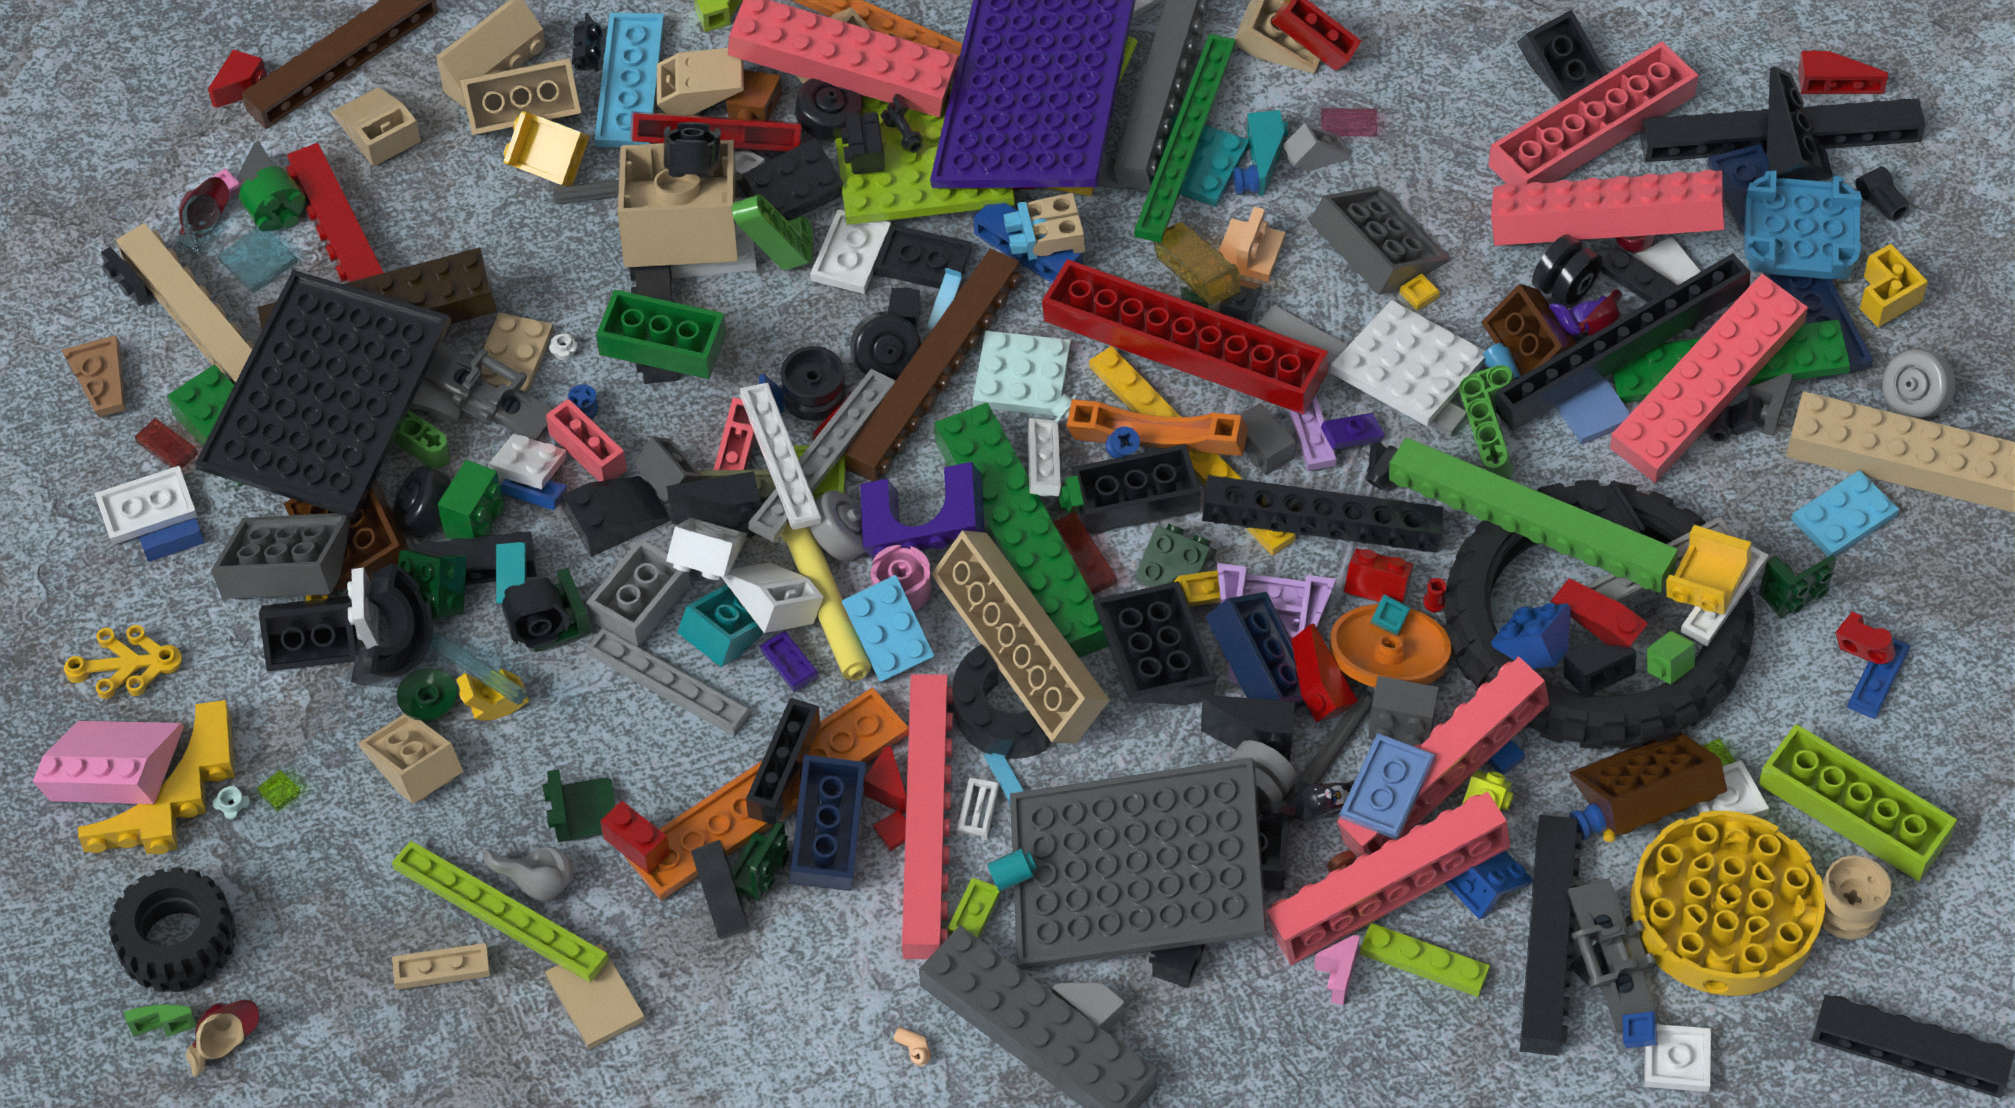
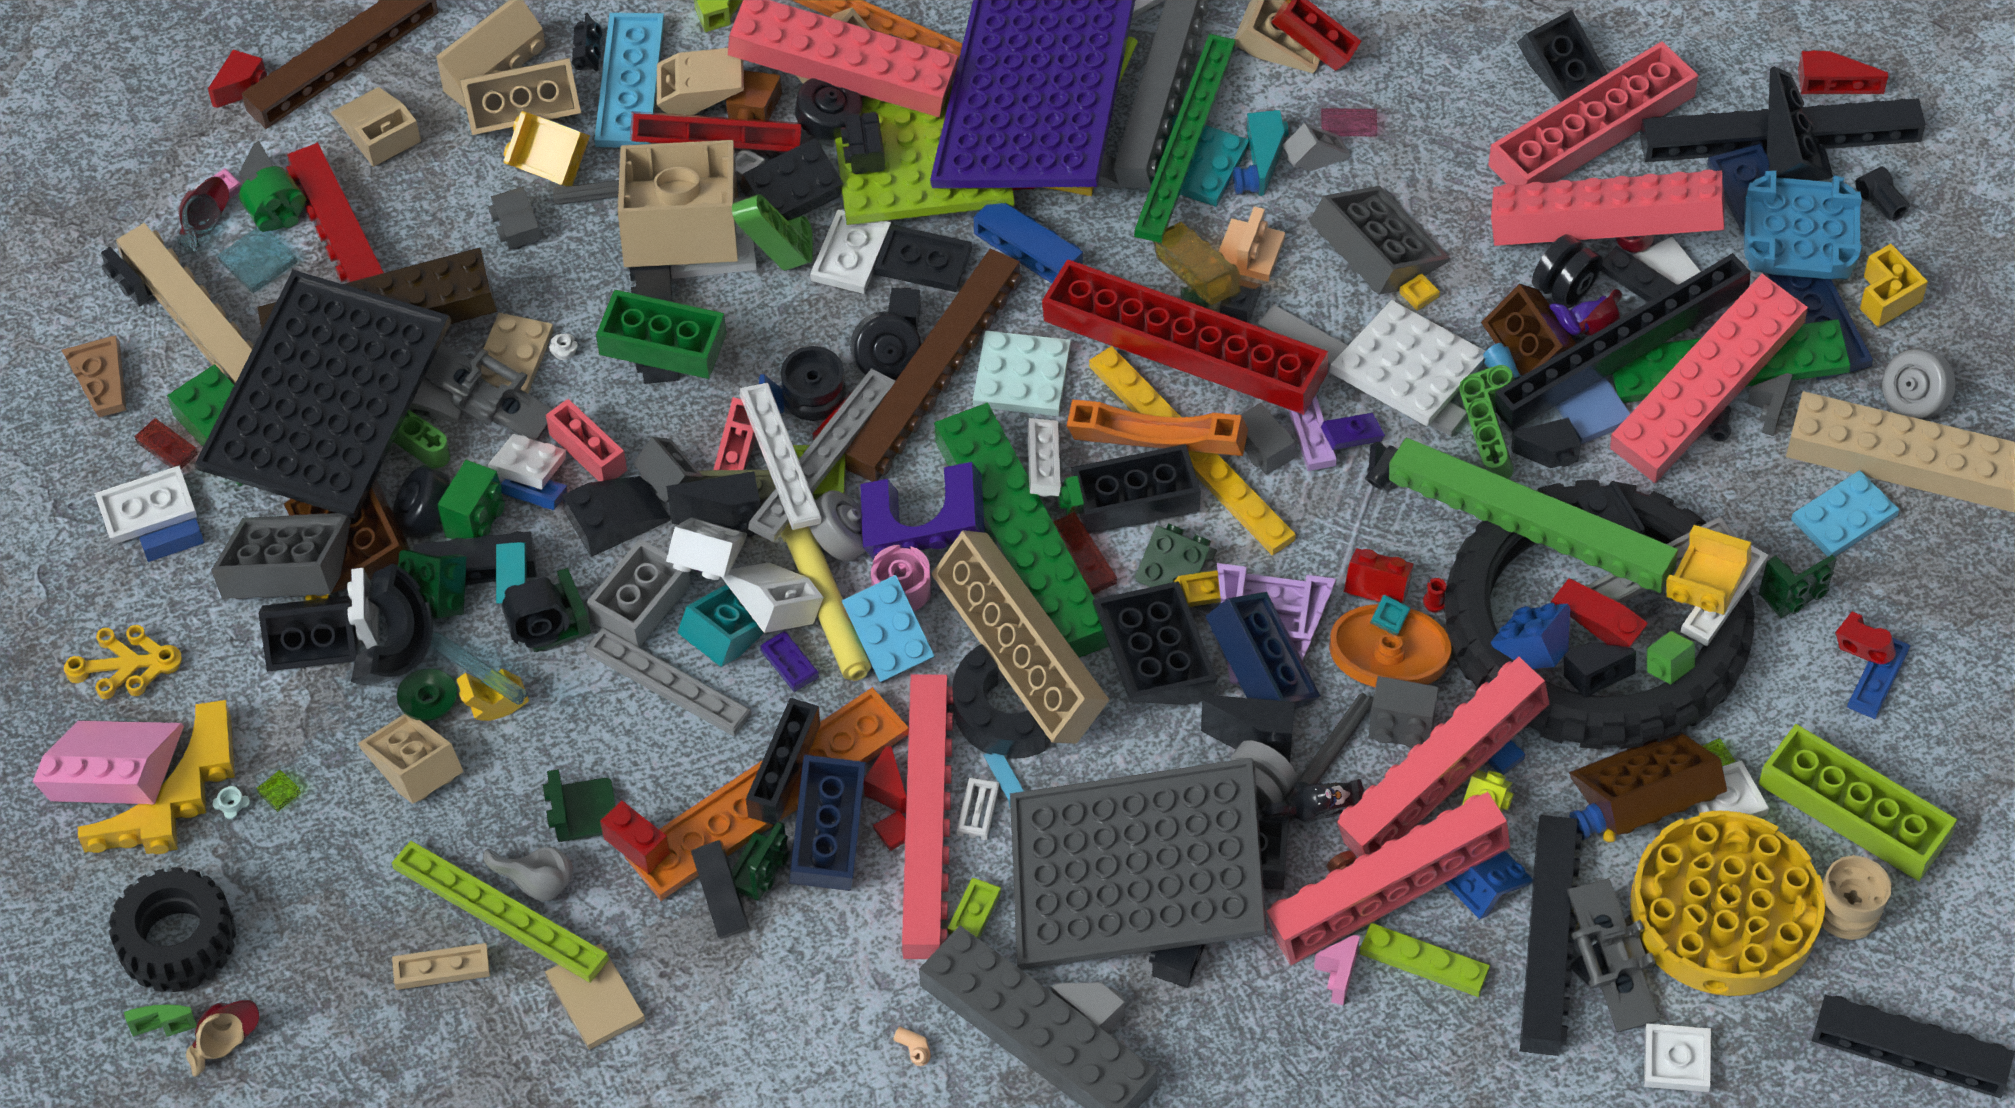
(515, 218): none -> dark grey brick
(581, 394): blue wheel -> none
(692, 150): black brick -> none
(894, 116): black hinge -> none
(945, 296): medium azure piece -> none
(1012, 869): teal brick -> none
(1046, 227): tan hips -> none
(1062, 407): light aqua plate -> none
(1117, 447): blue wheel -> none
(1319, 676): red slope -> none
(1322, 513): black brick -> none
(1387, 786): medium blue tile -> none
(1548, 443): none -> black slope
(1639, 1029): blue tile -> none
(1745, 415): black plate -> none

